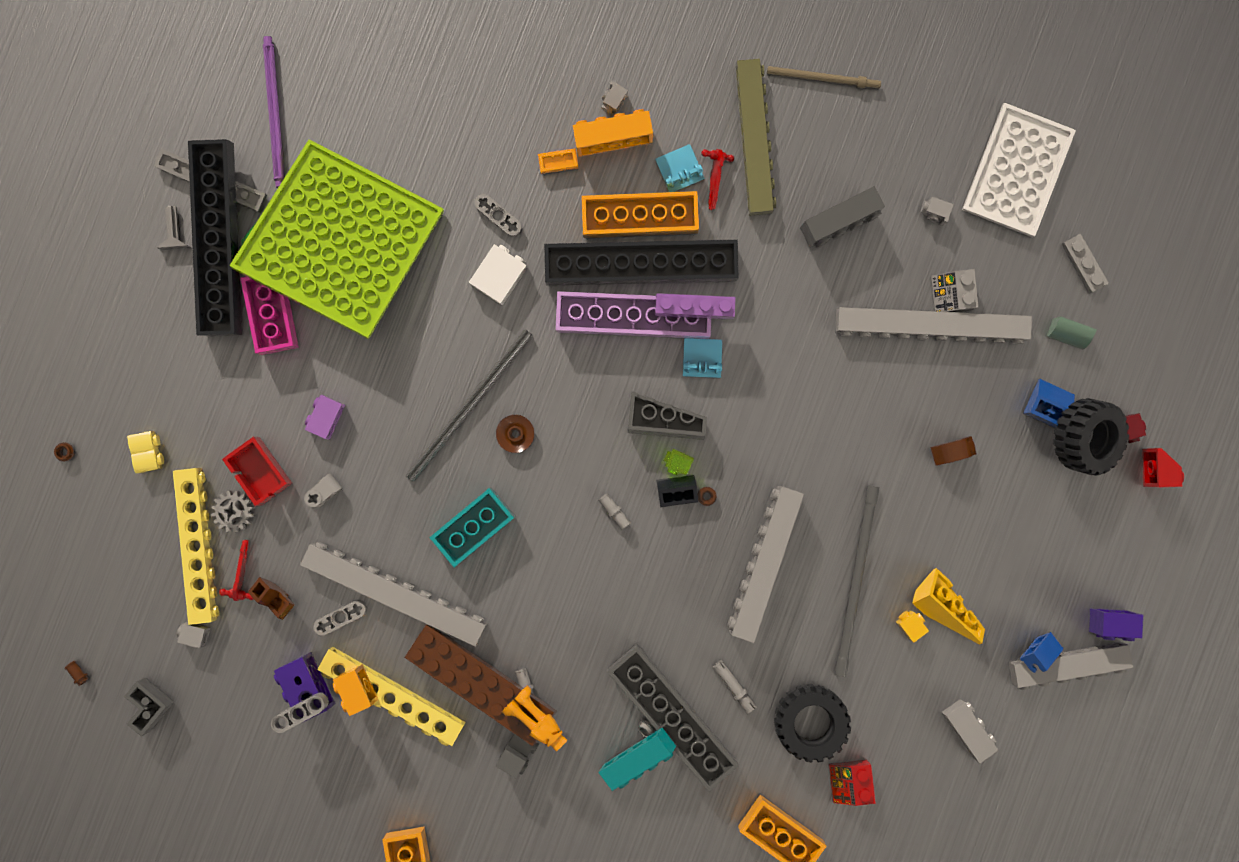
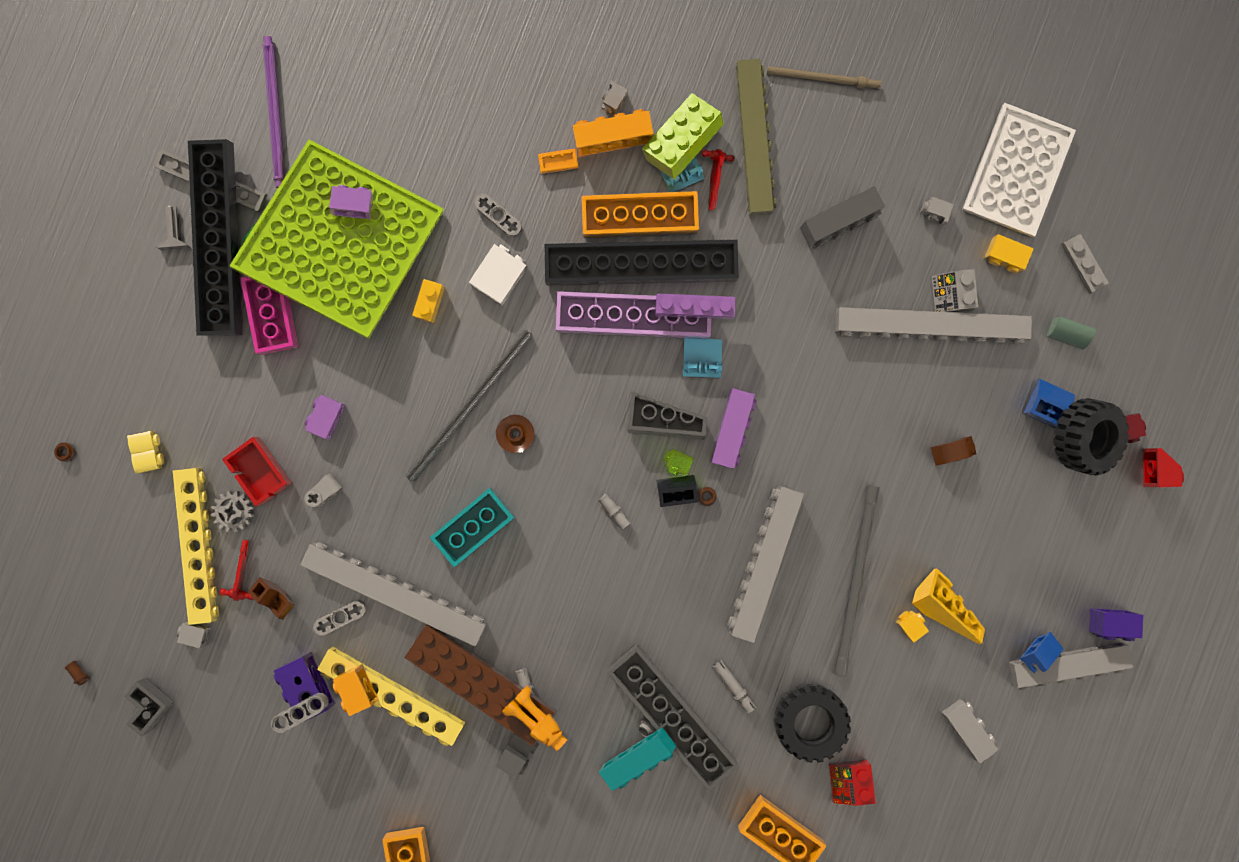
(351, 202): none -> medium lavender brick
(428, 301): none -> yellow brick
(683, 136): none -> lime brick
(732, 428): none -> medium lavender brick
(1008, 254): none -> yellow brick

